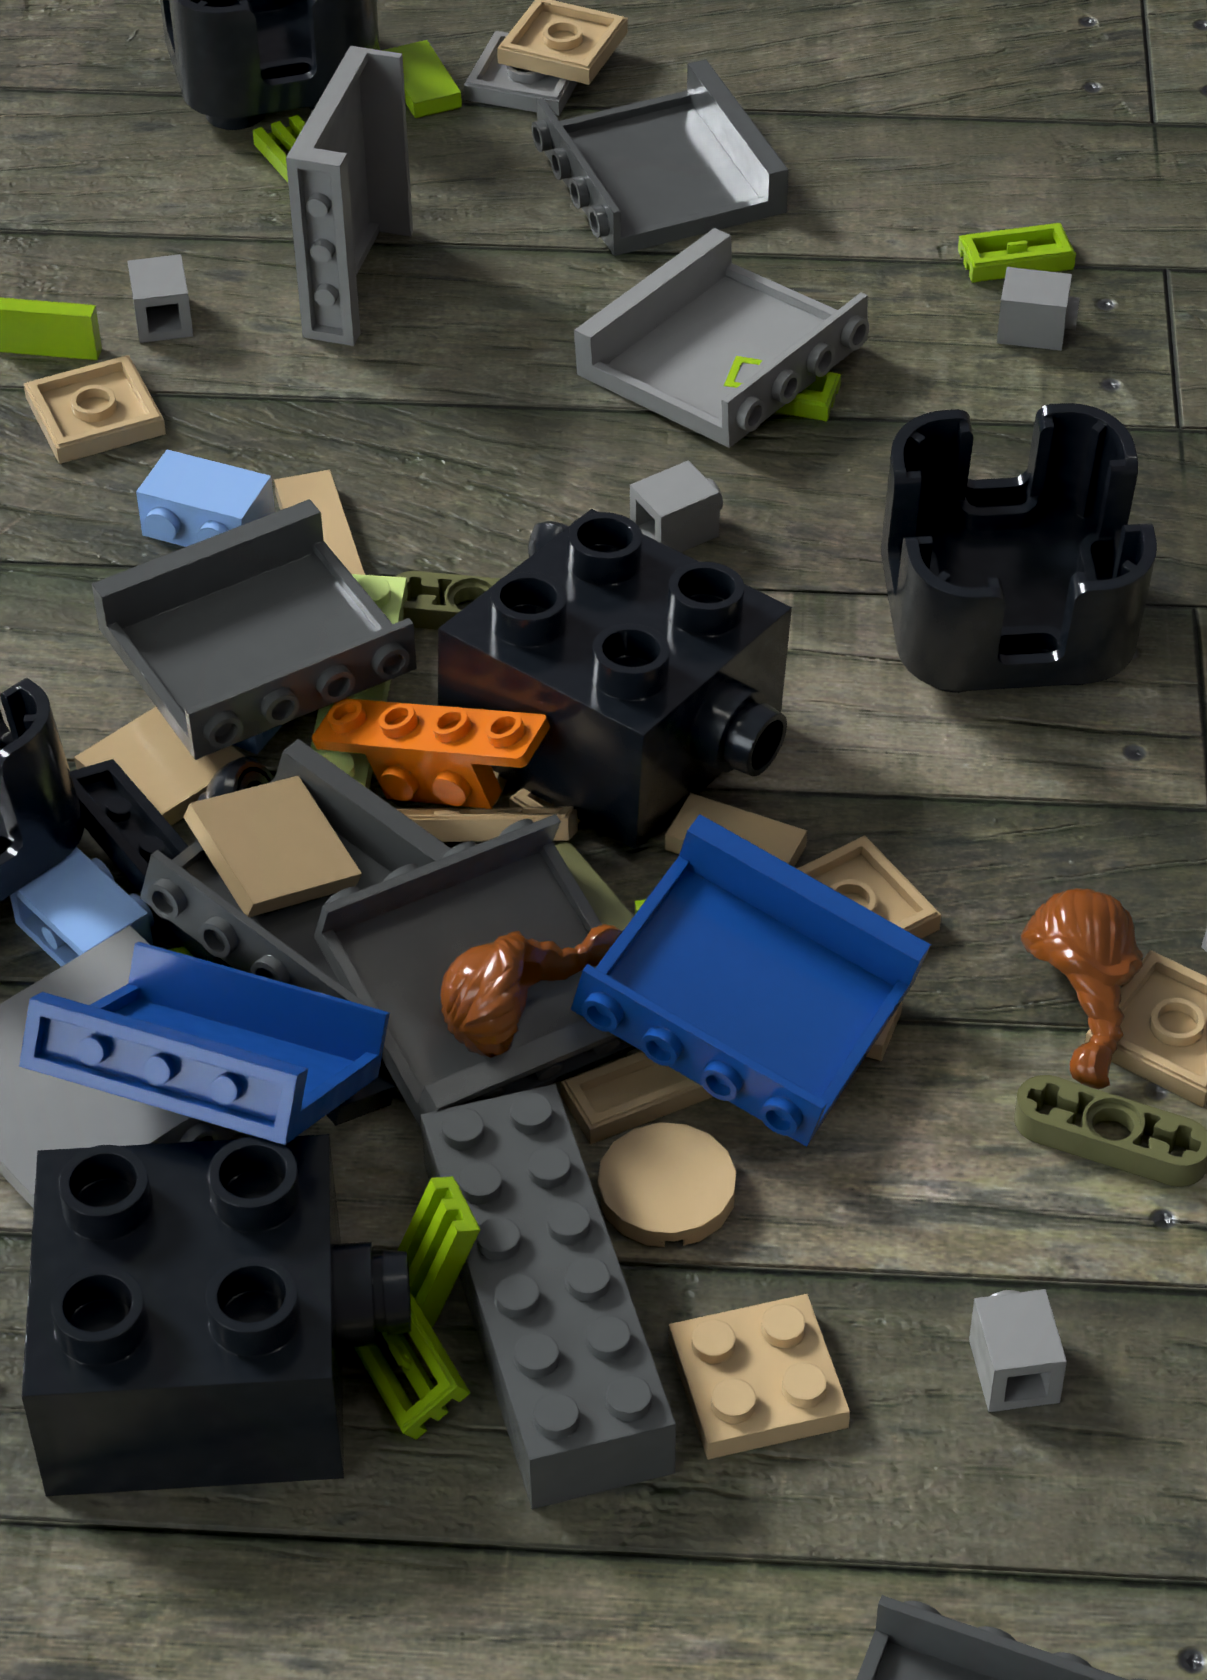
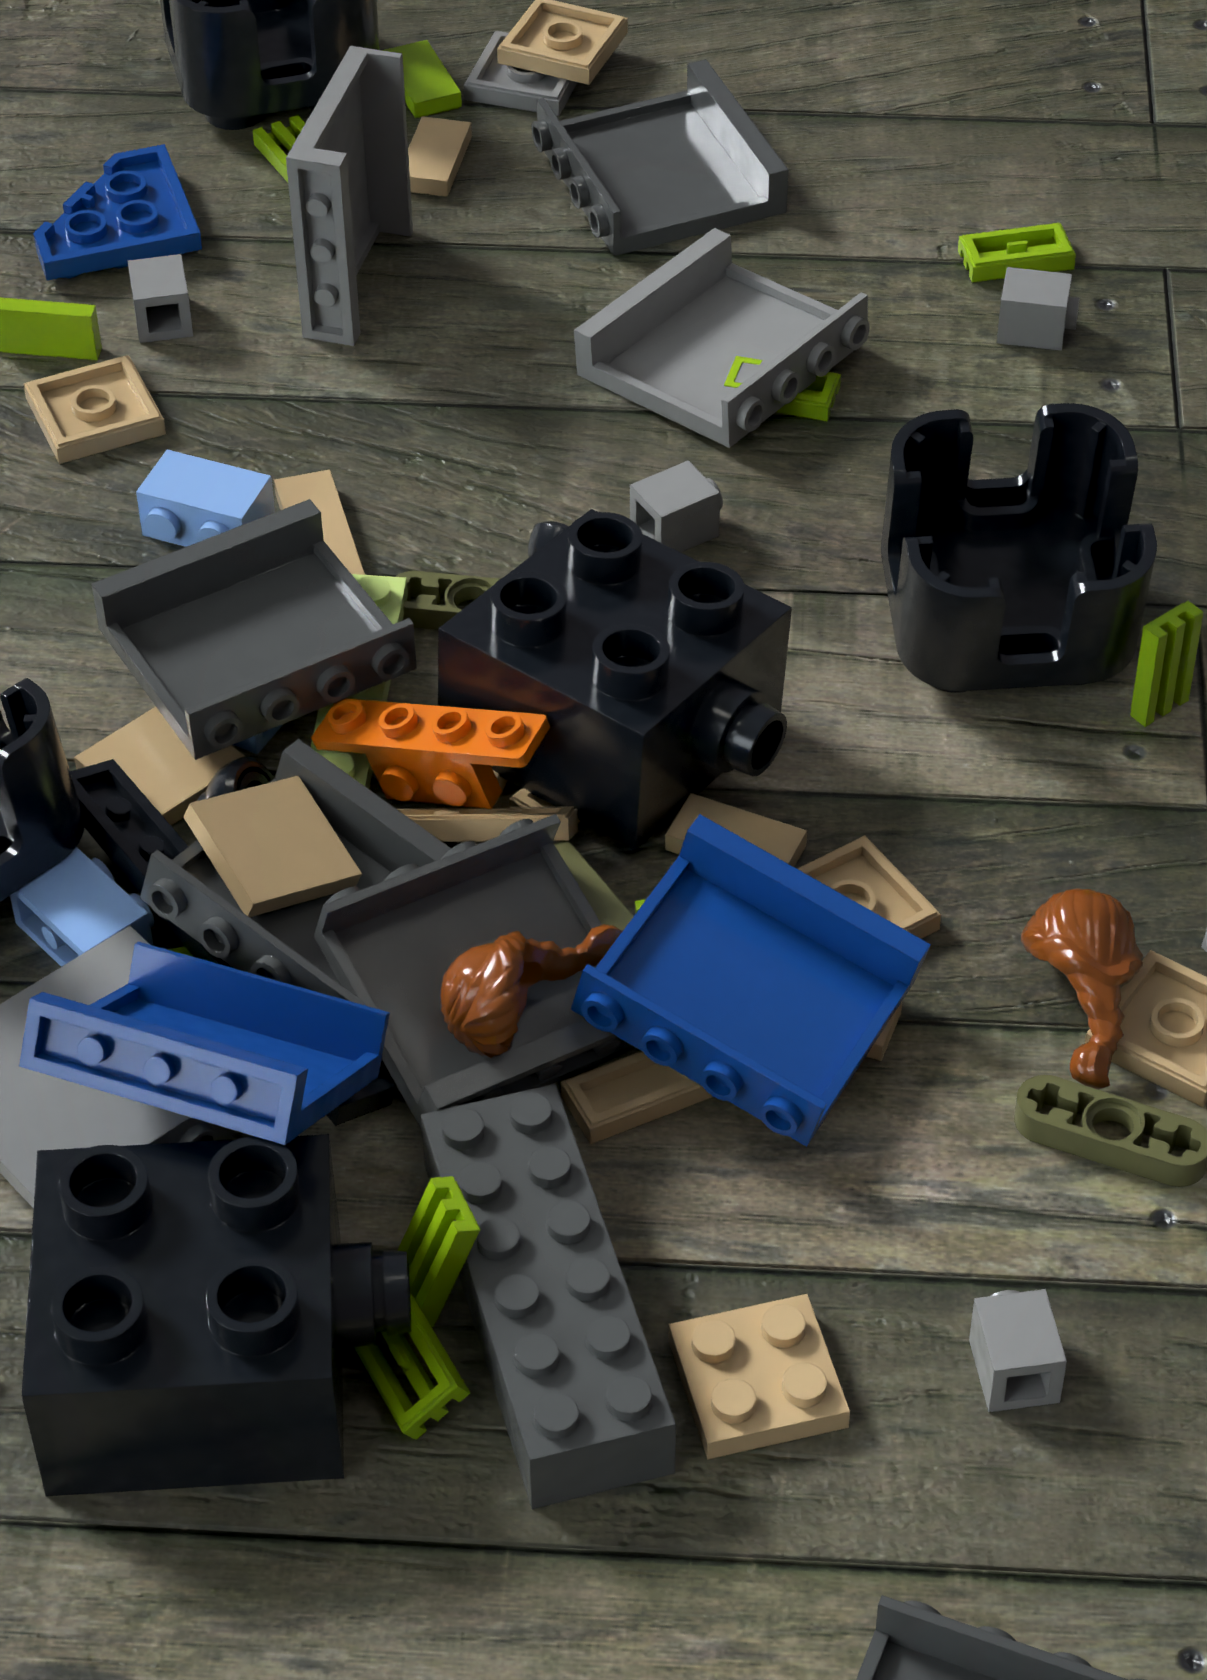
(122, 217): none -> blue plate
(437, 154): none -> tan tile
(666, 1184): tan tile -> none
(1166, 662): none -> lime tile

